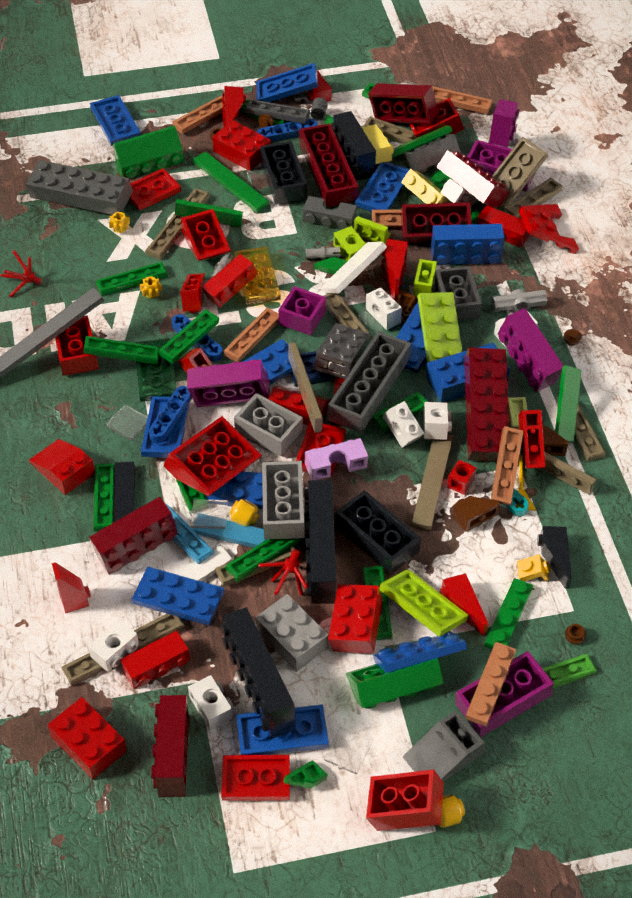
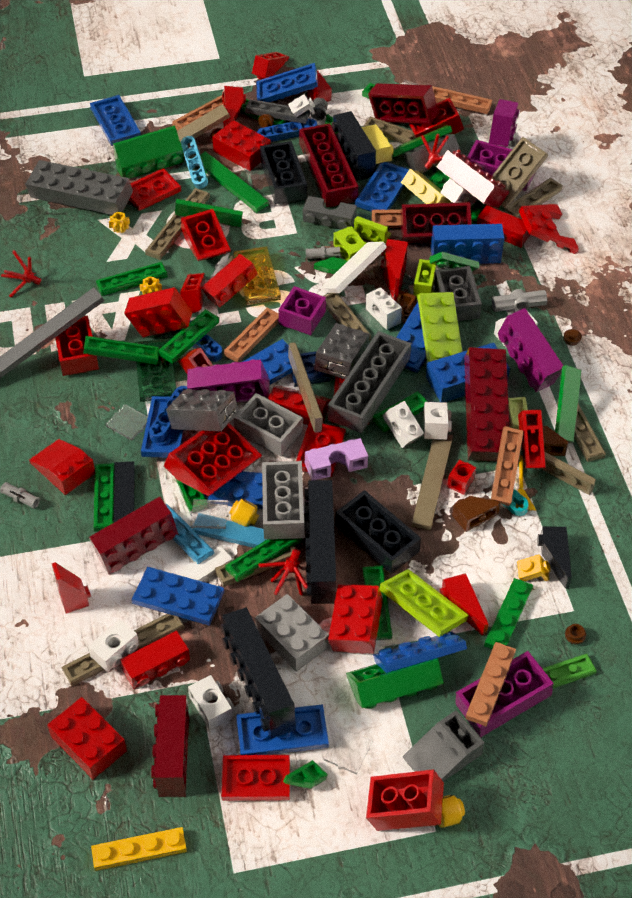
(29, 499): none -> light grey pin
(138, 848): none -> yellow plate
(158, 312): none -> red brick
(196, 161): none -> medium azure beam
(202, 410): none -> flat silver brick
(204, 123): none -> dark tan tile
(268, 64): none -> red slope
(301, 105): none -> white bracket
(434, 156): none -> red plant
(452, 261): none -> green plate

